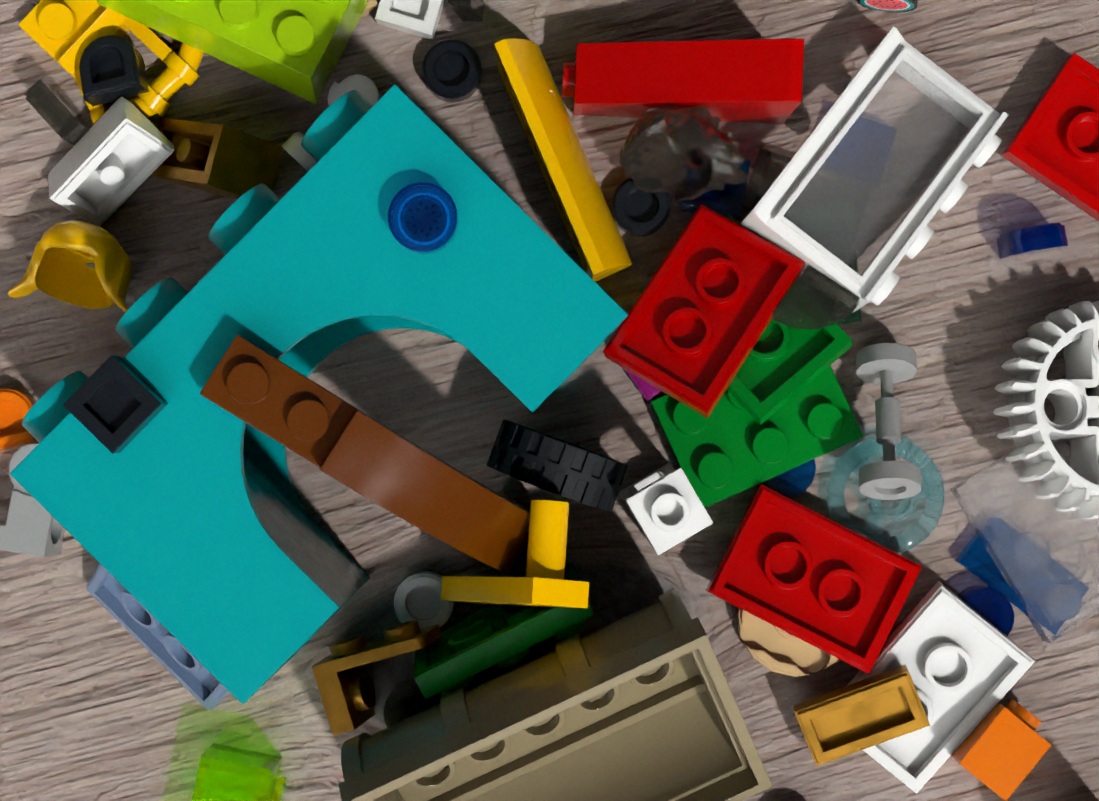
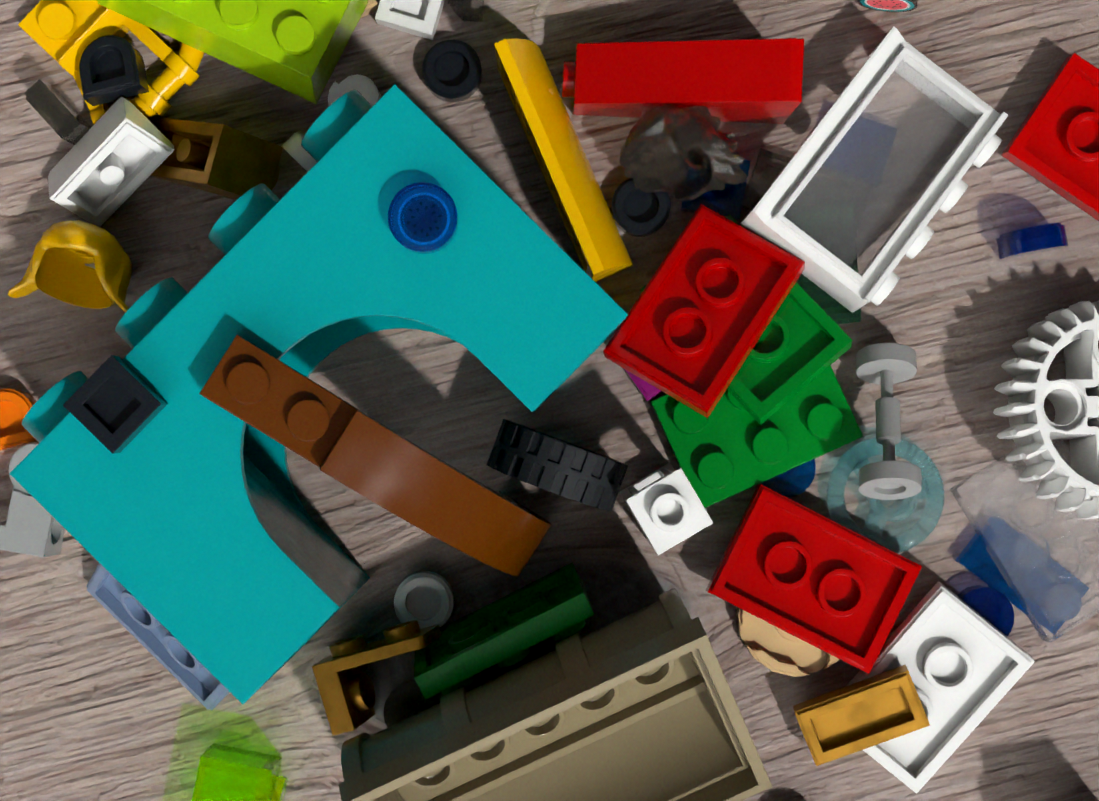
(544, 569): yellow piece -> none
(815, 302): clear smoke tile -> none
(1003, 748): orange brick -> none

